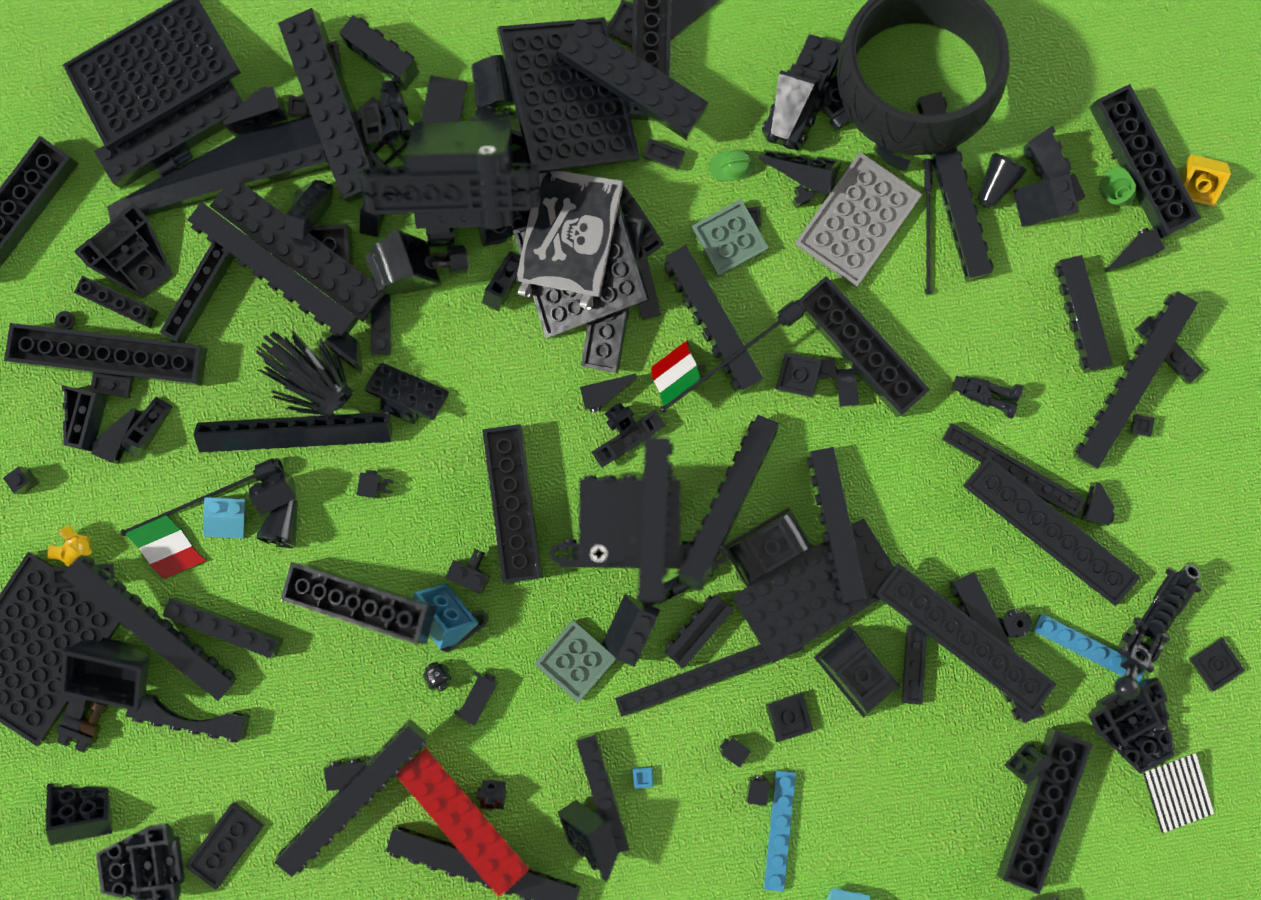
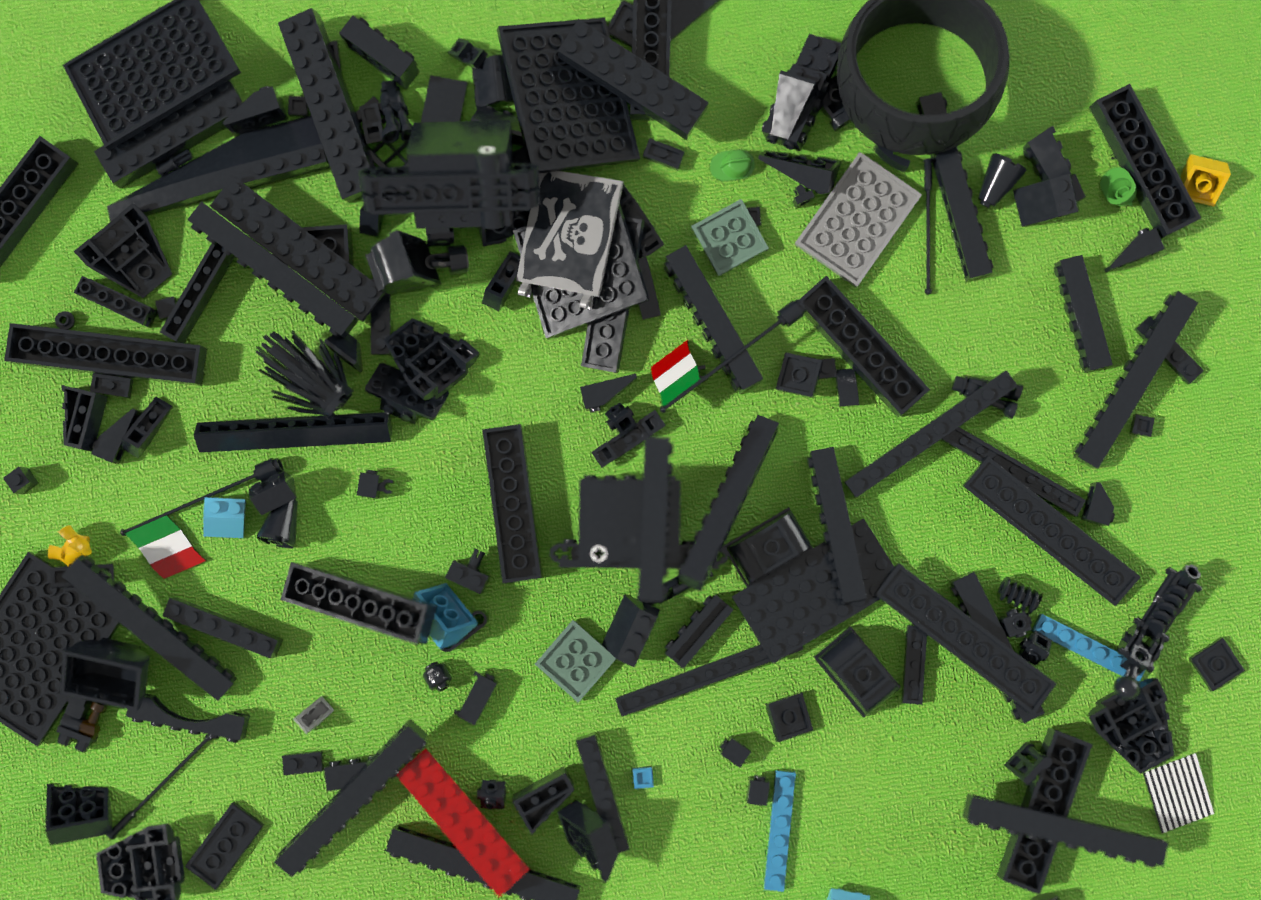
(131, 814): none -> black piece
(165, 307): none -> black tile
(302, 763): none -> black plate
(307, 208): black wedge -> none
(313, 715): none -> light grey slope
(429, 359): none -> black wedge
(467, 53): none -> black slope
(543, 797): none -> black wedge
(930, 433): none -> black brick
(1019, 594): none -> black piece
(1035, 648): none -> black brick
(1065, 829): none -> black brick

